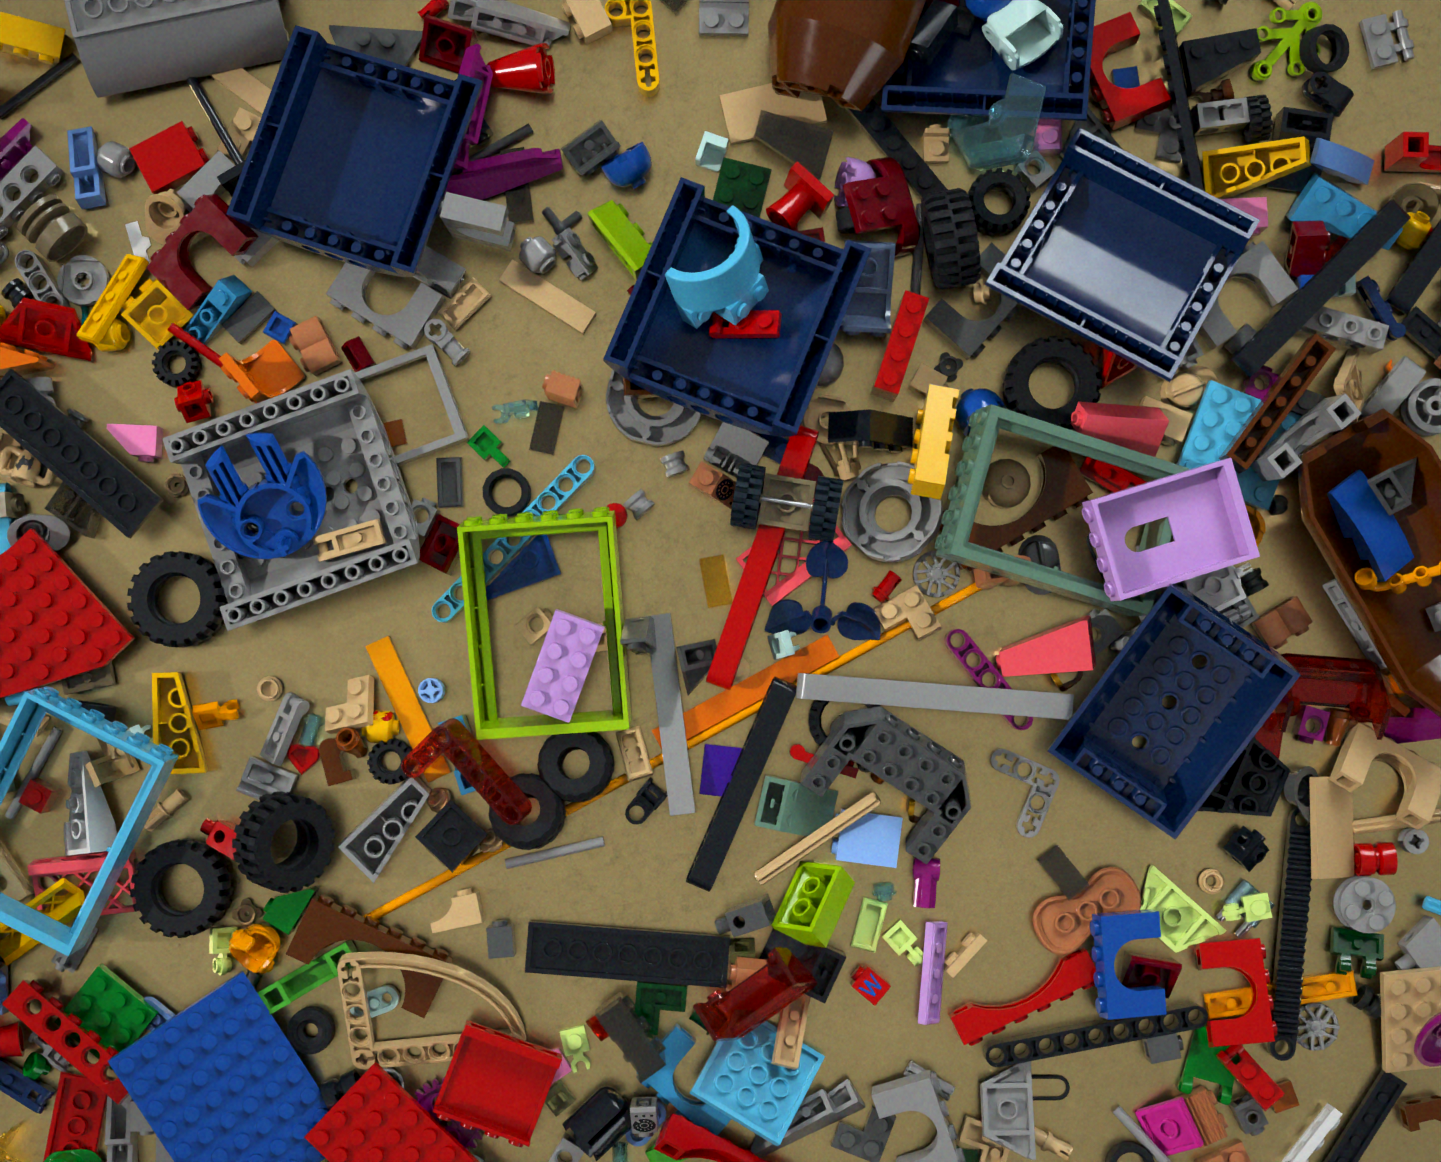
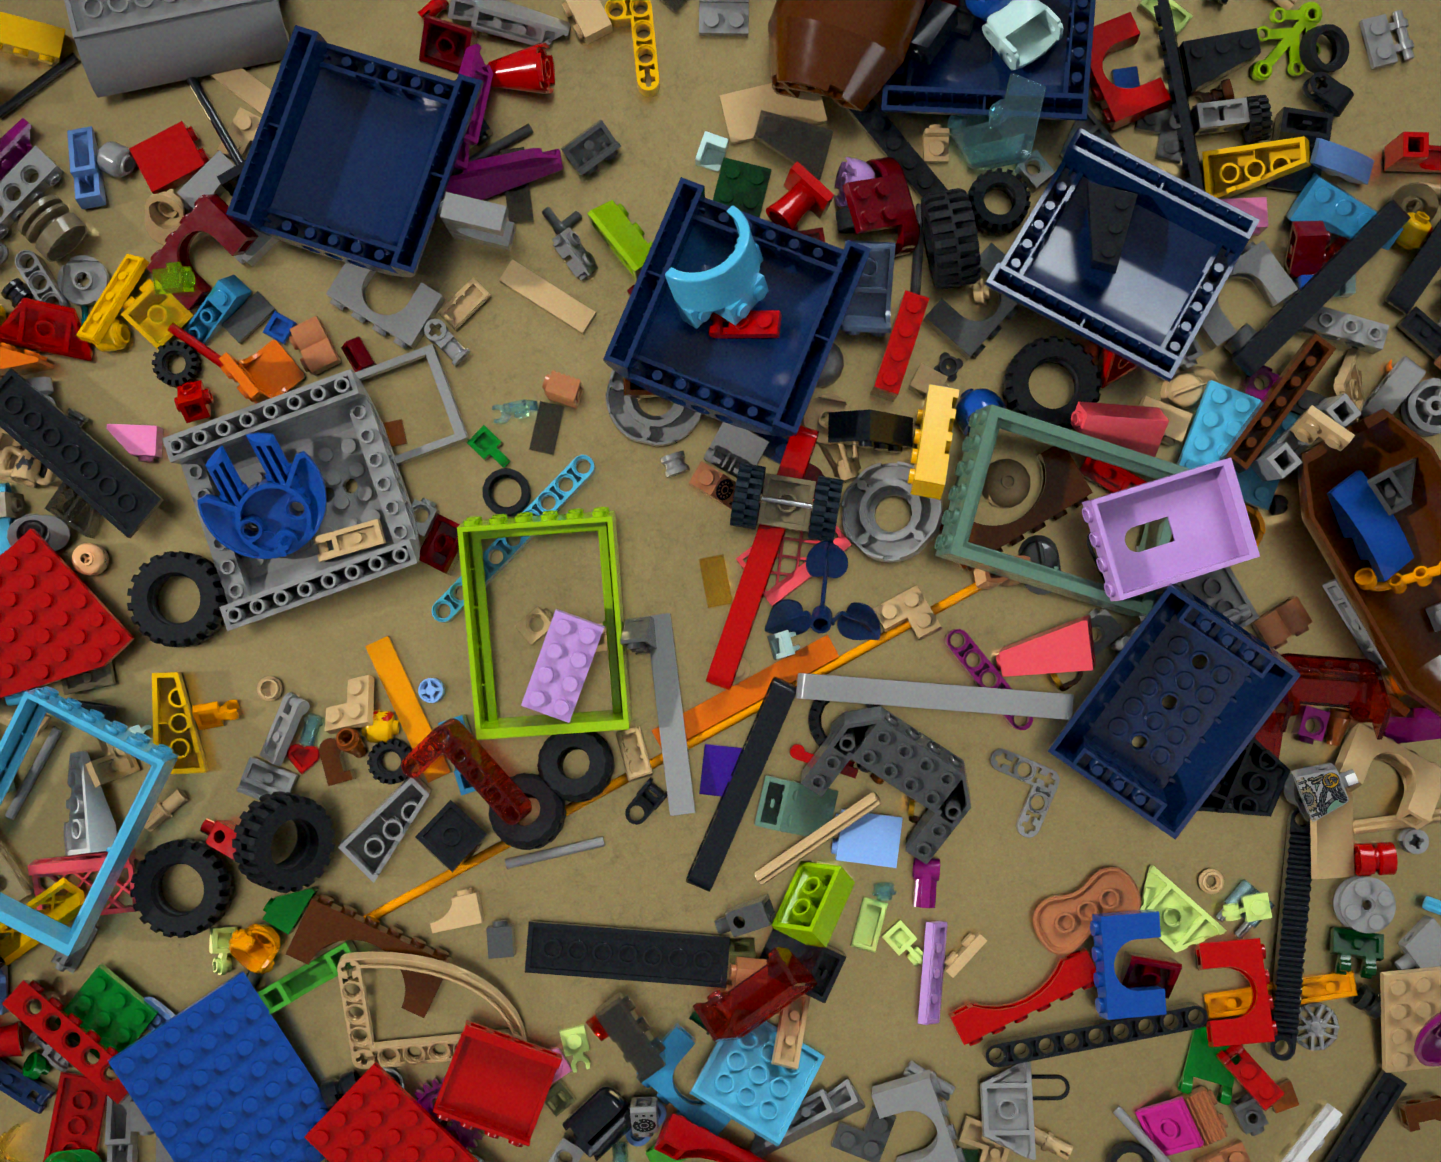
(39, 795): red brick -> none
(97, 561): none -> light nougat head
(138, 242): white sticker -> none
(170, 485): tan plate -> none
(173, 279): none -> clear neon green brick
(239, 913): tan plate -> none
(304, 1043): black tyre -> none
(376, 1002): light aqua plate -> none
(387, 44): dark grey wing -> none
(438, 799): tan plate -> none
(439, 272): light grey hinge -> none
(450, 482): dark grey tile -> none
(491, 845): tan plate -> none
(532, 565): blue wing -> none
(537, 254): light grey head -> none
(620, 513): red tile -> none
(629, 166): blue cylinder -> none
(639, 504): light grey wheel -> none
(654, 997): dark green plate -> none
(695, 662): dark grey slope -> none
(869, 983): red brick -> none
(886, 587): red pin -> none
(935, 575): light grey wheel -> none
(1048, 137): bright pink brick -> none
(1063, 873): clear smoke tile -> none
(1108, 224): none -> black wedge
(1163, 1048): dark grey brick -> none
(1219, 587): white plate -> none
(1247, 848): black brick -> none
(1253, 582): pearl dark grey wheel -> none
(1317, 424): none -> tan plate
(1323, 788): none -> torso
(1378, 308): dark blue plate -> none

